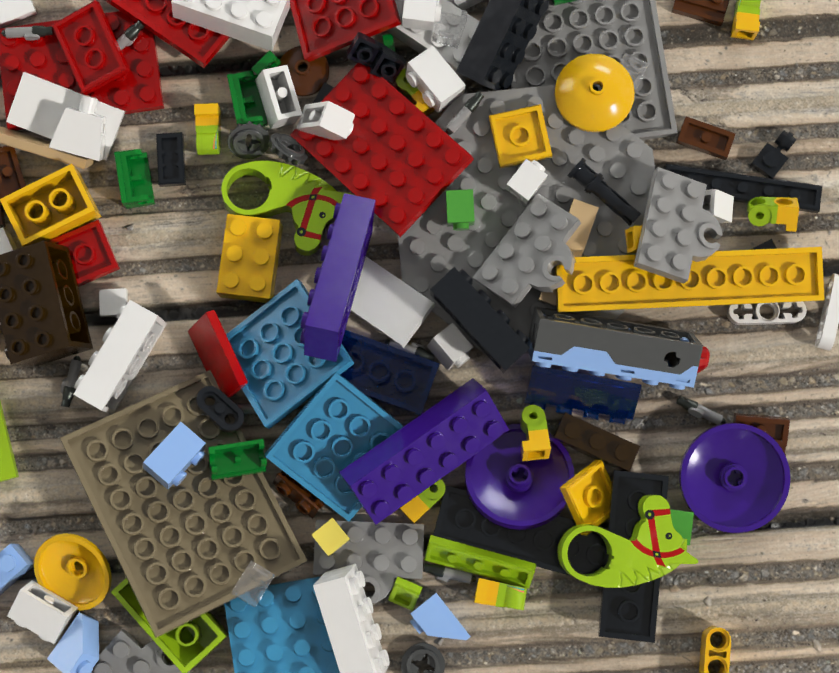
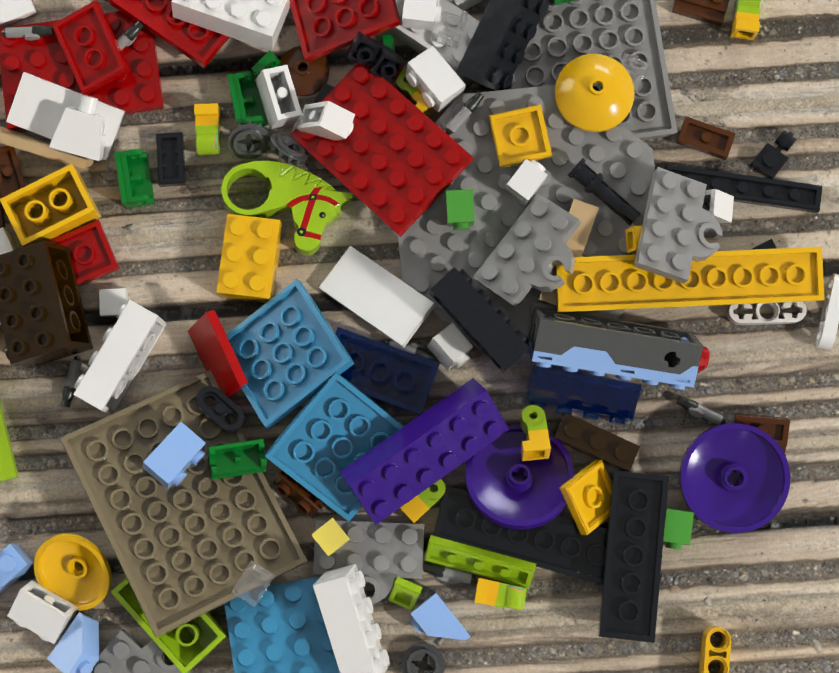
(337, 277): dark purple brick -> none
(647, 555): lime animal -> none
(774, 211): leg -> none

